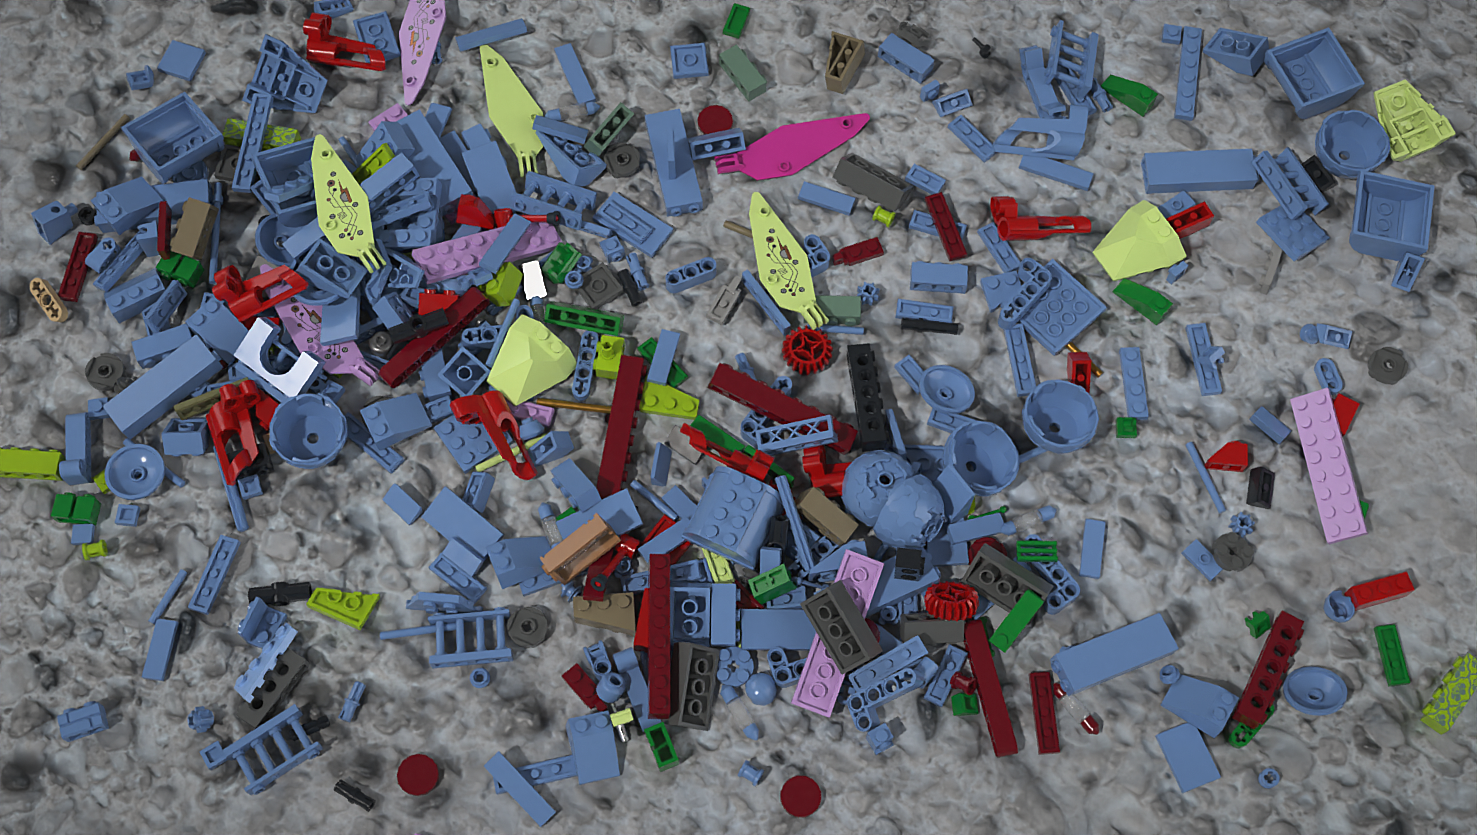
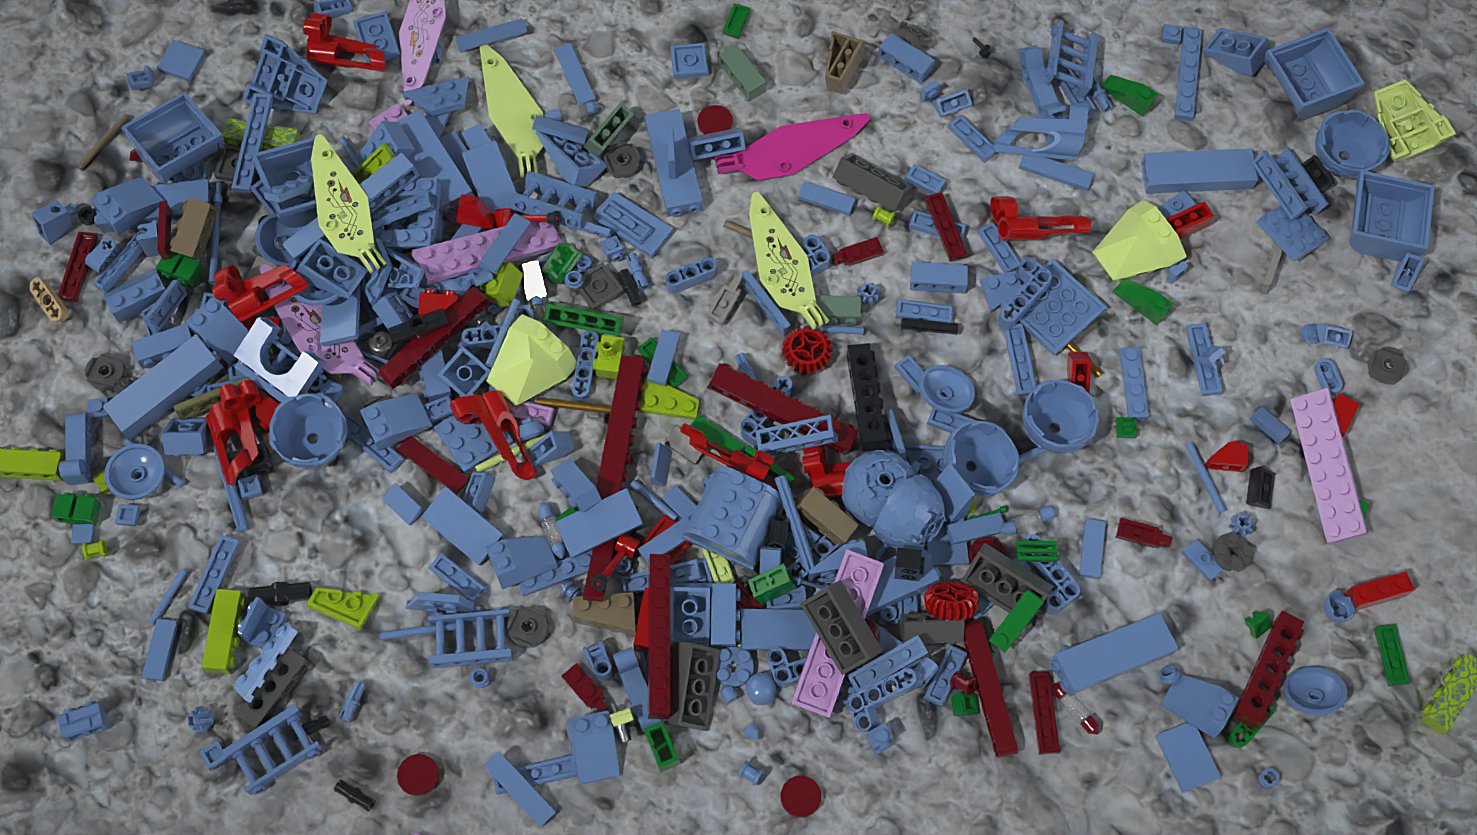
(223, 631): none -> lime brick
(433, 464): none -> dark red tile
(440, 97): none -> medium blue wing
(463, 556): medium blue tile -> none
(579, 550): medium nougat door -> none
(611, 687): medium blue head -> none
(1142, 534): none -> dark red hinge

